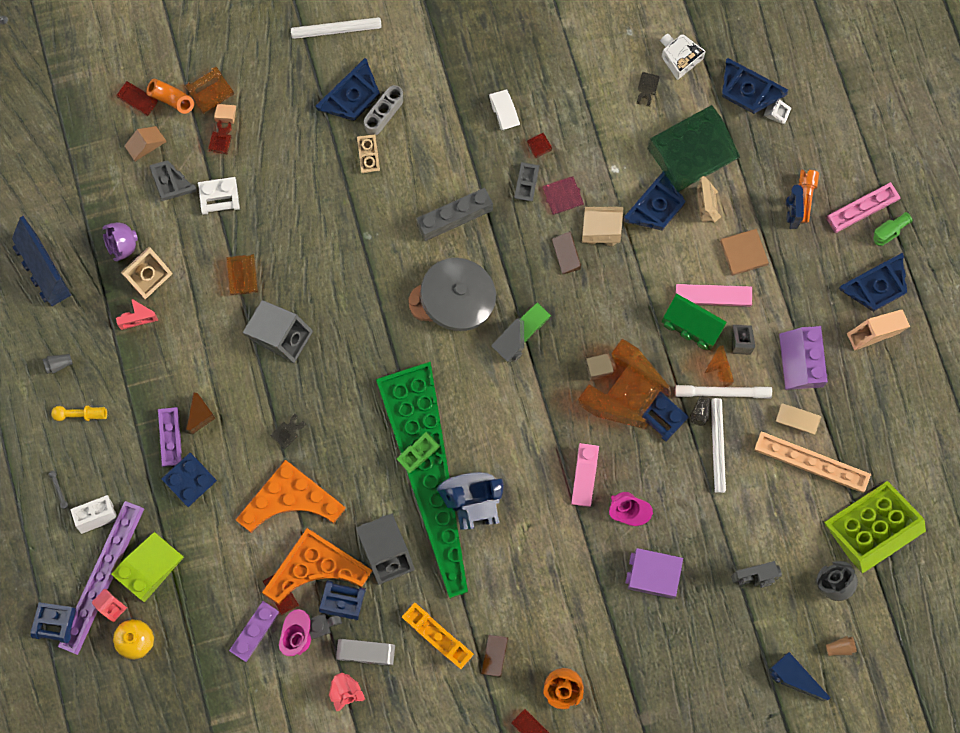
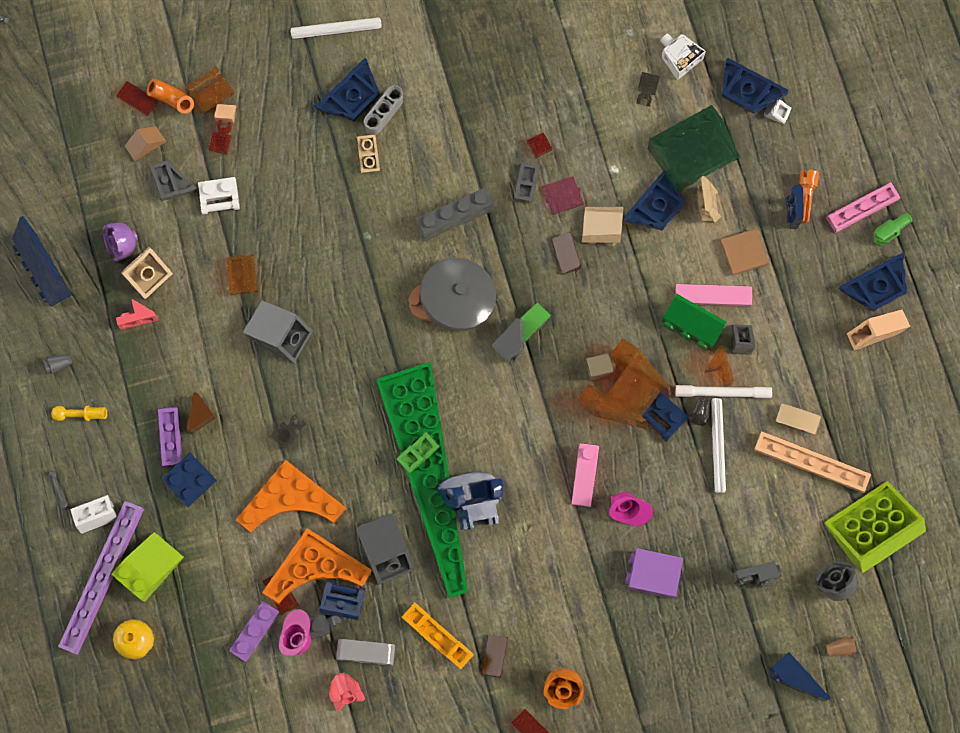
(56, 616): dark blue plate -> none
(109, 605): coral slope -> none
(504, 109): white slope -> none
(803, 358): medium lavender slope -> none

